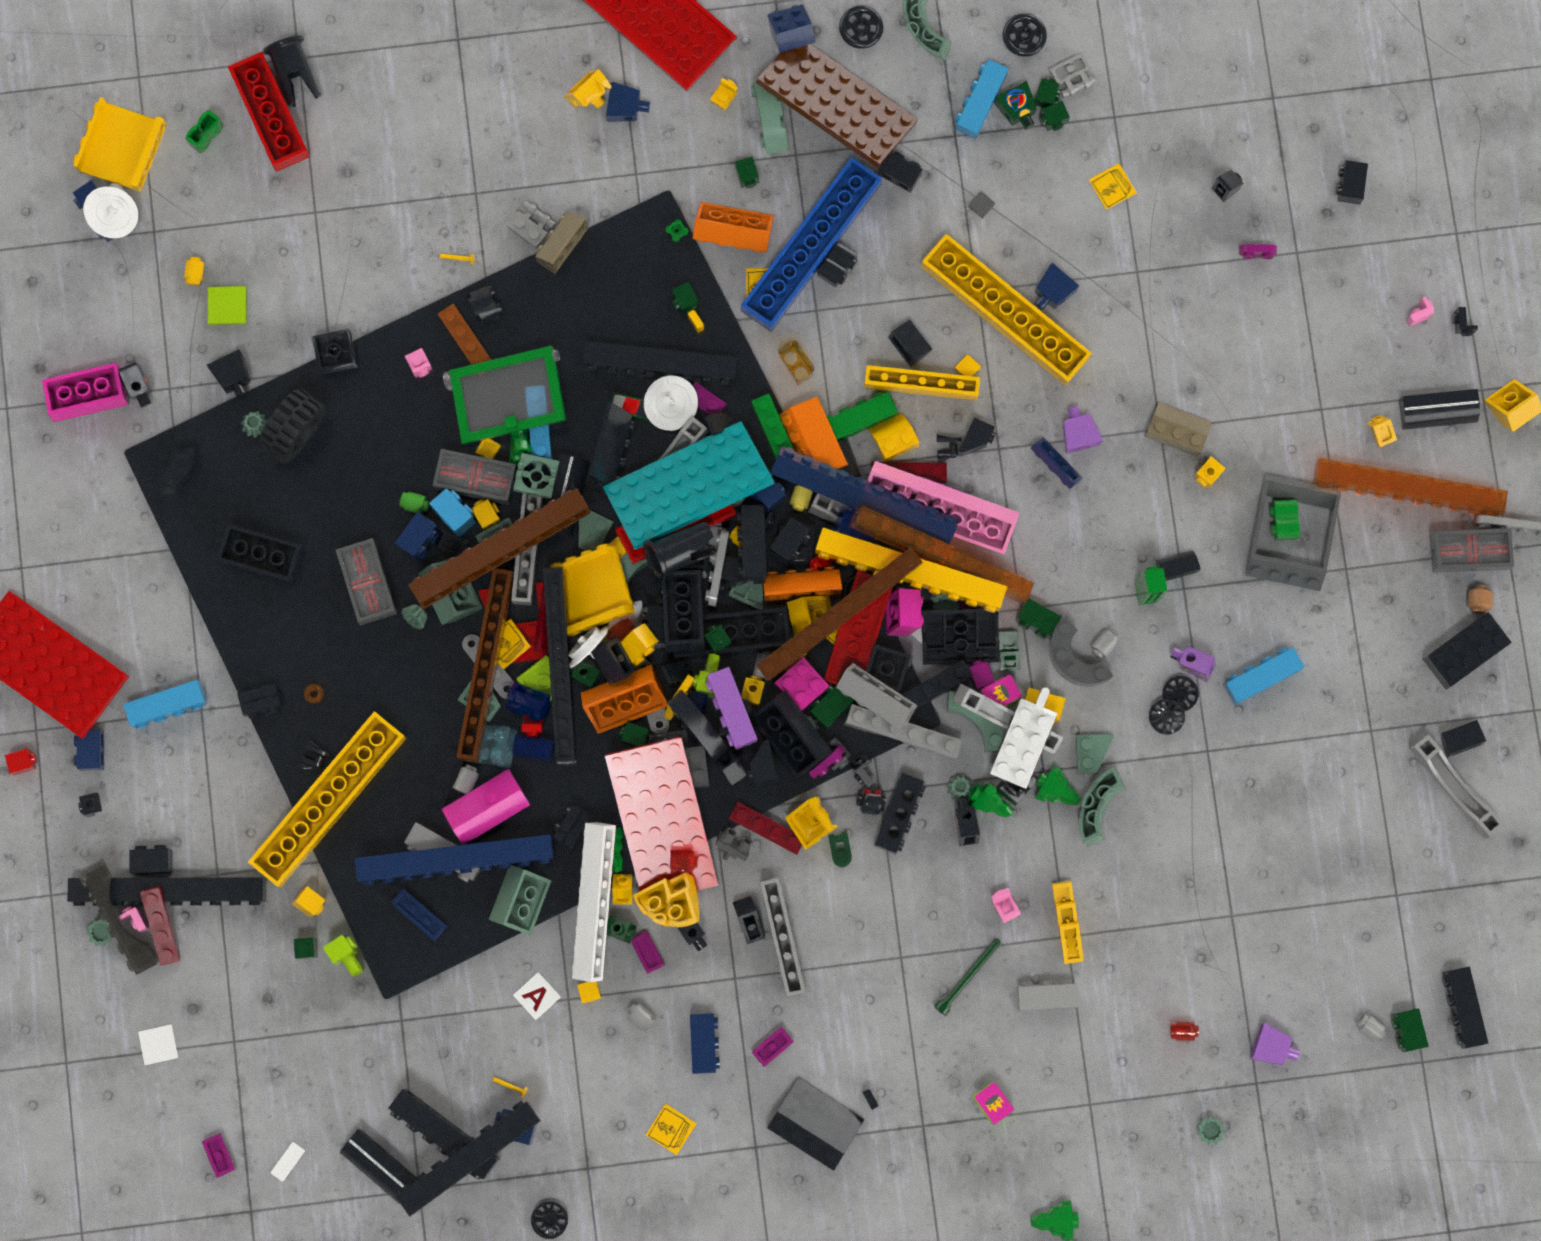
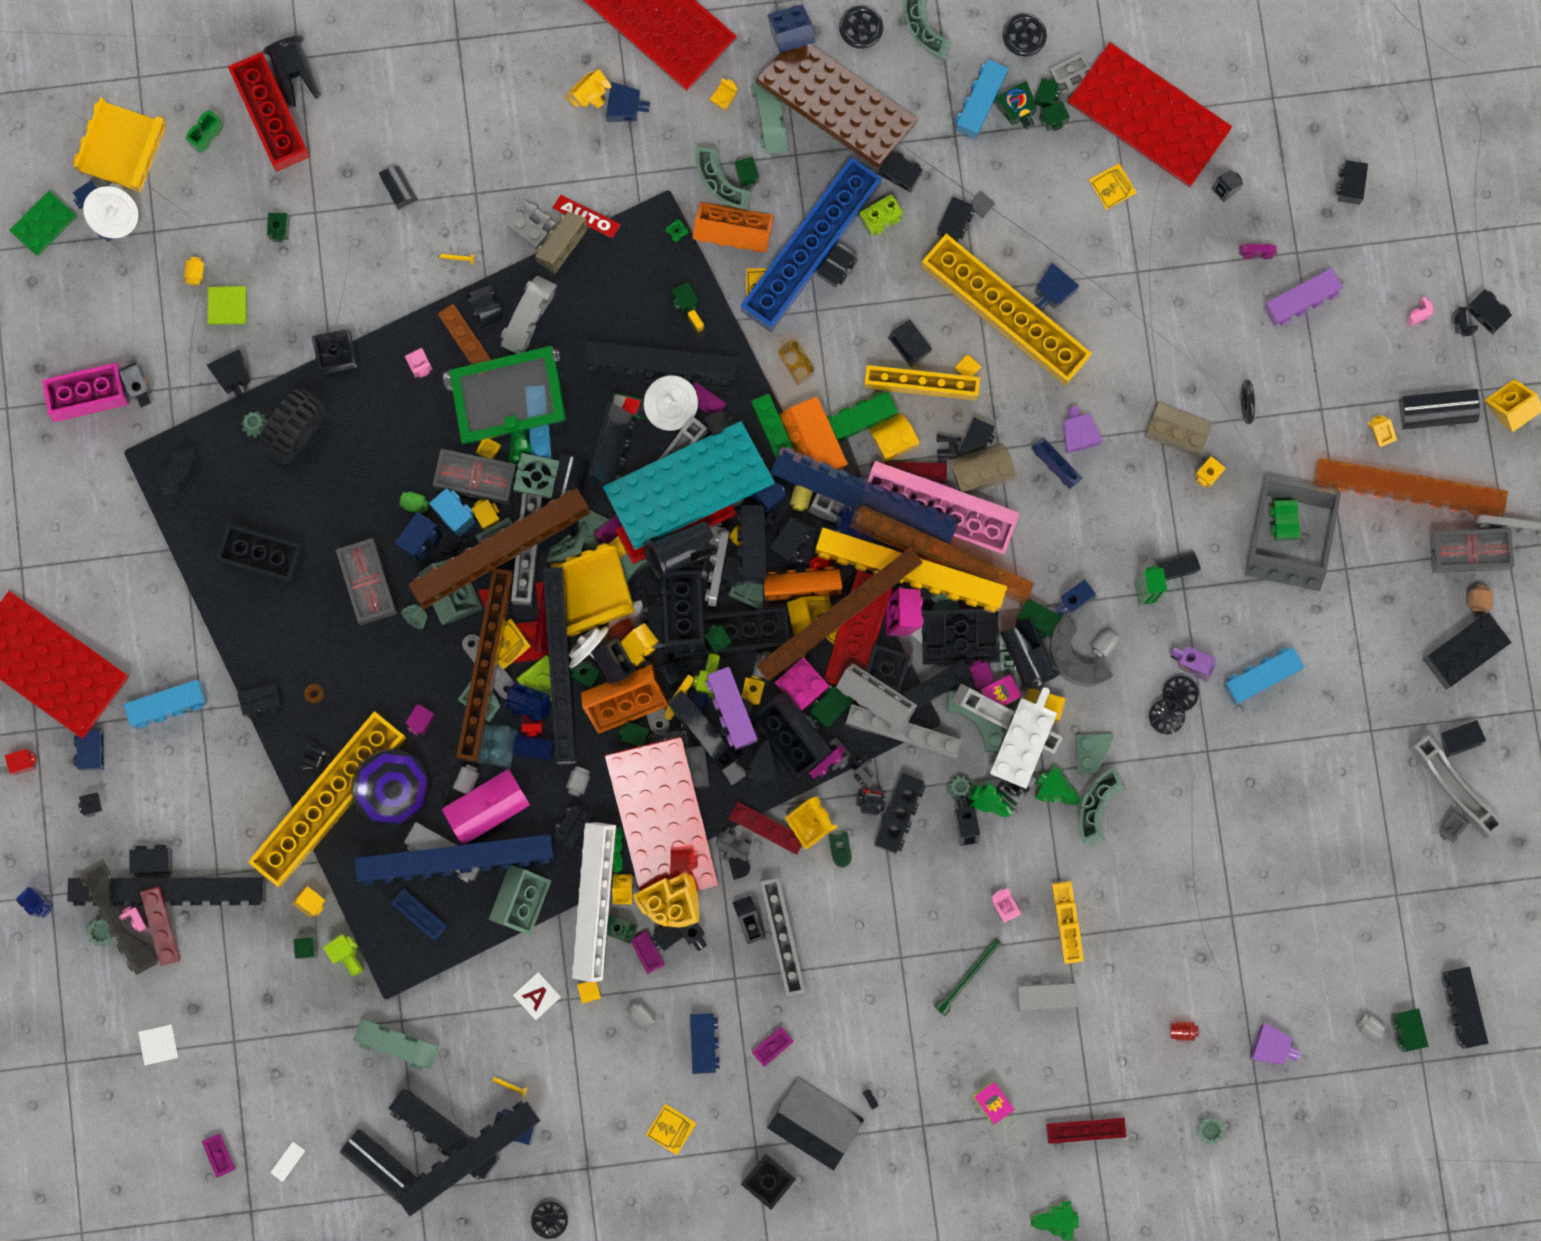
(34, 902): none -> clear blue brick
(43, 223): none -> green plate
(278, 227): none -> dark green brick
(390, 787): none -> dish
(394, 1043): none -> sand green brick
(397, 186): none -> black brick
(420, 720): none -> magenta brick
(532, 305): none -> light grey brick
(568, 546): none -> sand green wing
(578, 781): none -> light grey brick
(593, 219): none -> red sticker
(606, 533): none -> magenta tile
(666, 937): none -> black brick
(717, 183): none -> sand green brick
(739, 868): none -> black tile
(768, 1181): none -> black brick
(881, 215): none -> lime brick
(955, 219): none -> black brick
(982, 469): none -> dark tan slope
(1028, 655): none -> black piece
(1082, 592): none -> dark blue torso
(1086, 1130): none -> dark red plate
(1149, 114): none -> red plate
(1247, 401): none -> black plate
(1303, 297): none -> medium lavender brick
(1453, 827): none -> dark grey bracket
(1489, 311): none -> black brick

